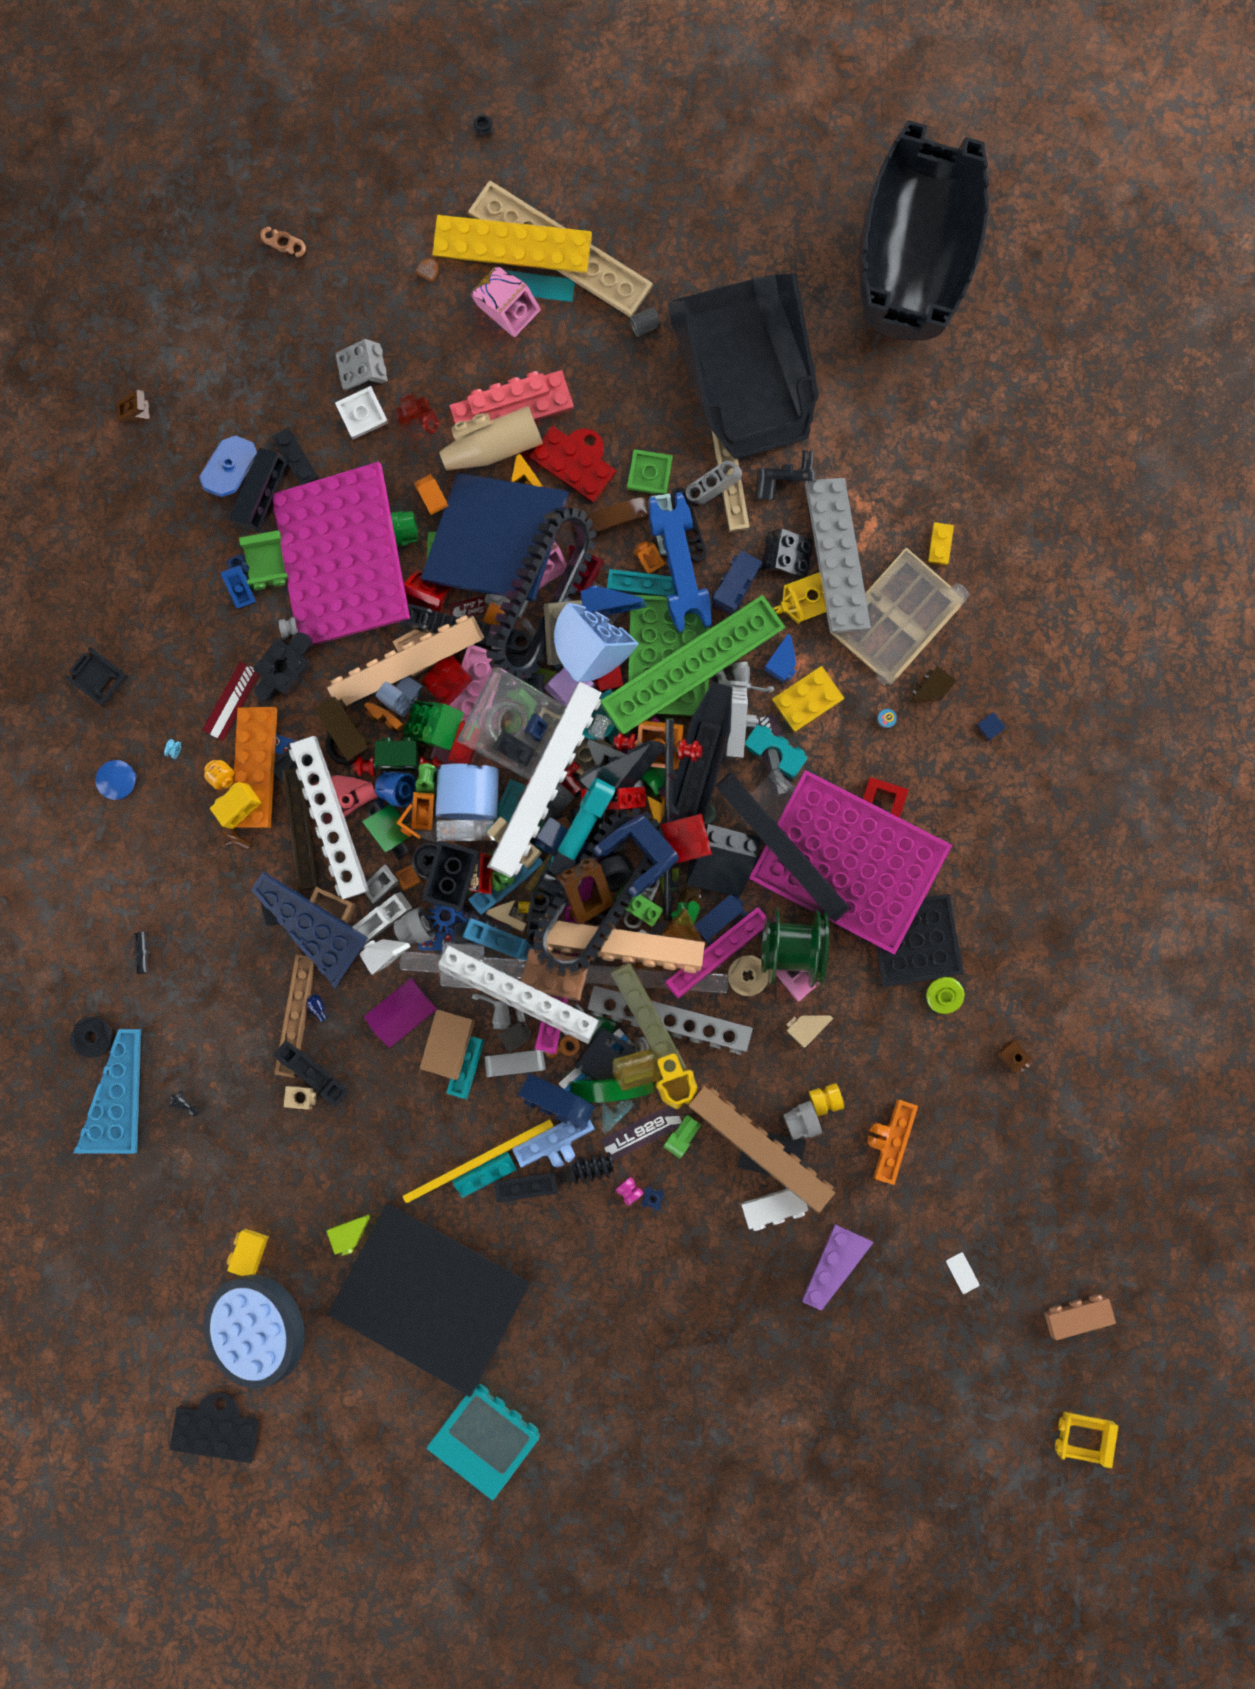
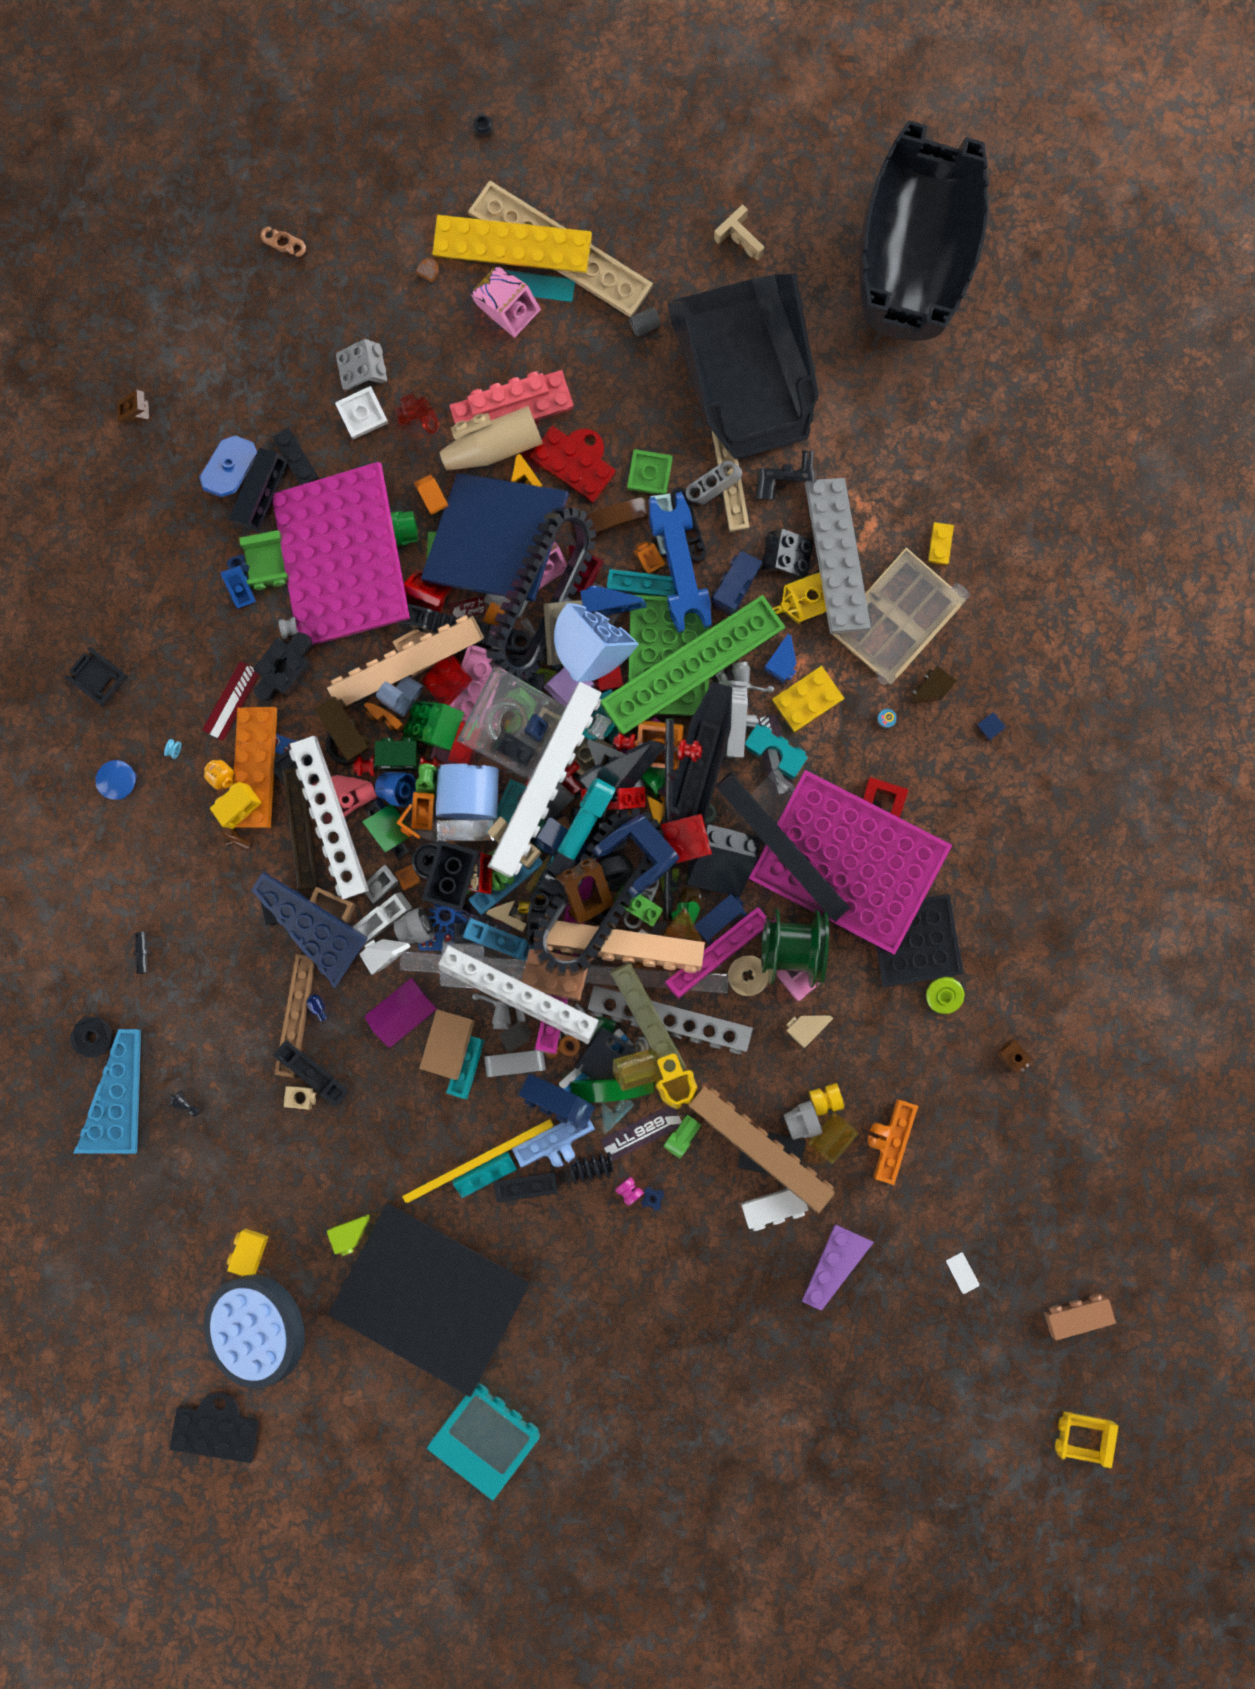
(739, 233): none -> tan bracket
(834, 1139): none -> clear yellow brick

